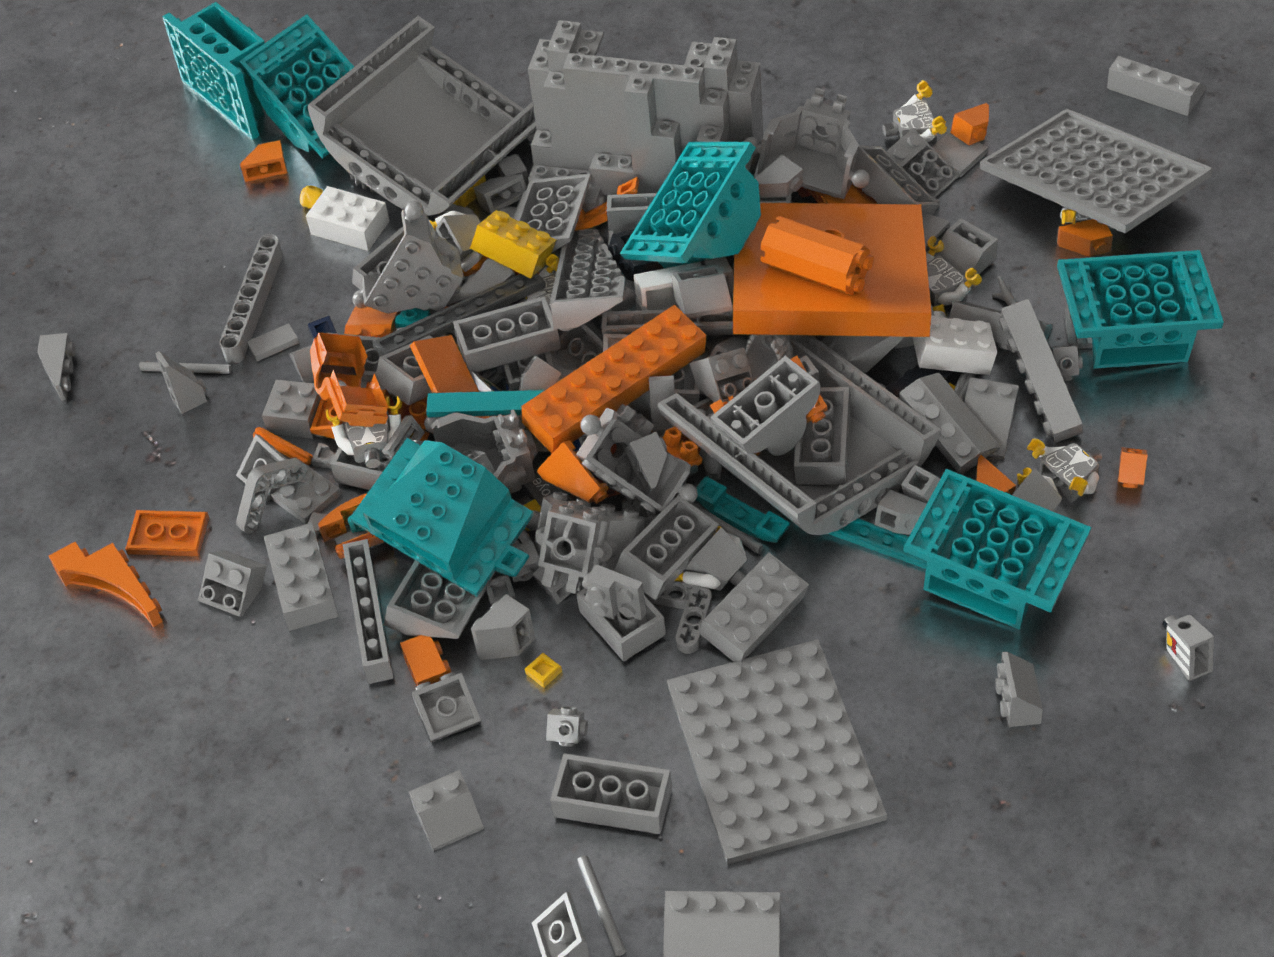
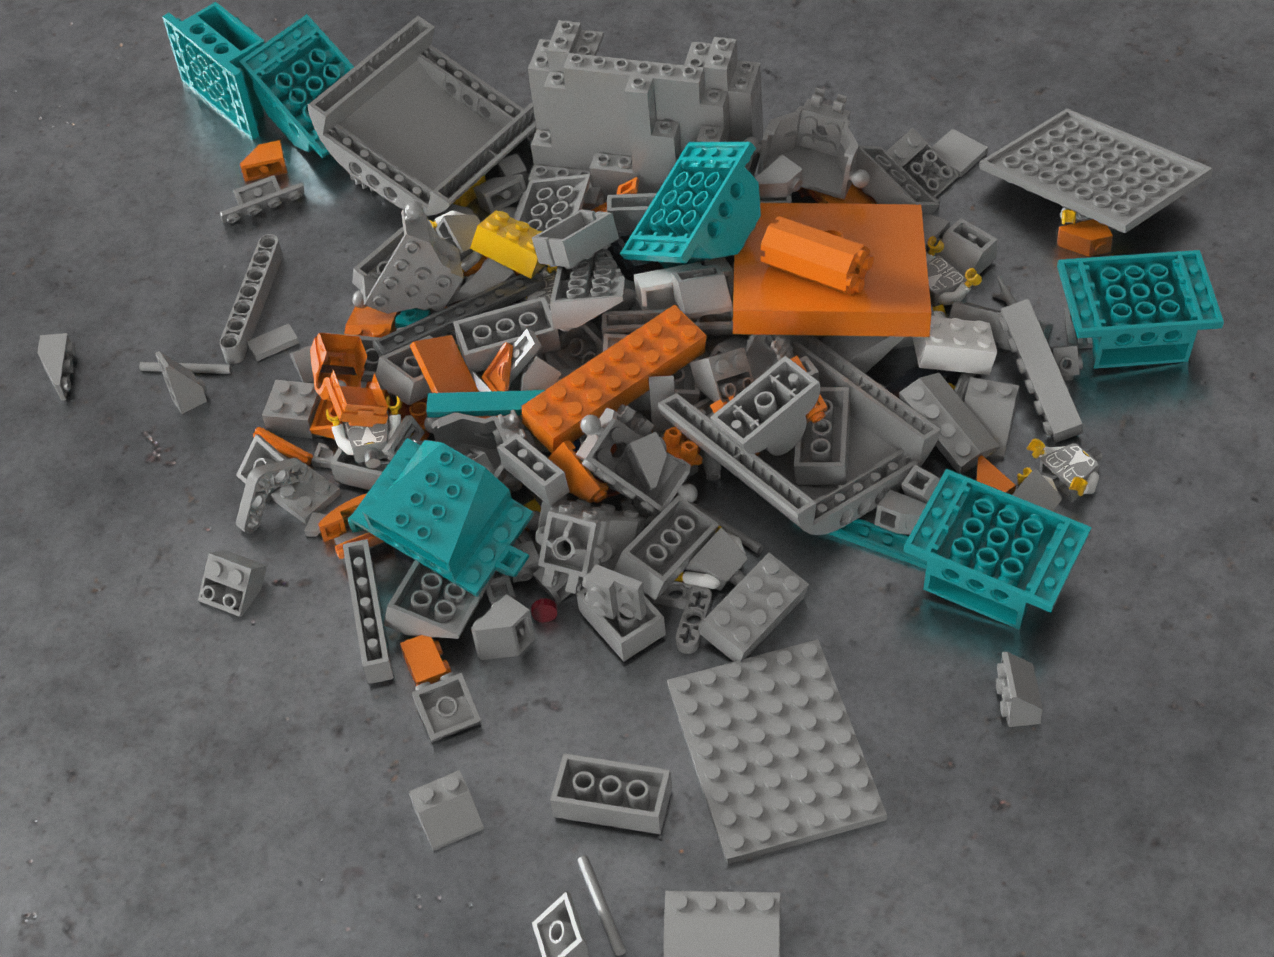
(108, 572): orange arch -> none
(167, 533): orange tile -> none
(258, 196): none -> light grey bracket
(300, 576): light grey brick -> none
(309, 196): yellow piece -> none
(321, 326): dark blue slope -> none
(347, 218): white brick -> none
(498, 372): none -> orange tile
(523, 352): none -> light grey plate
(533, 469): none -> light grey brick
(543, 670): yellow tile -> none
(544, 610): none -> dark red tile
(566, 726): light grey brick -> none
(575, 238): none -> light grey piece
(738, 514): teal slope -> none
(916, 115): torso -> none
(971, 124): orange slope -> none
(1132, 467): orange slope -> none
(1154, 86): light grey slope -> none
(1189, 645): light grey torso -> none

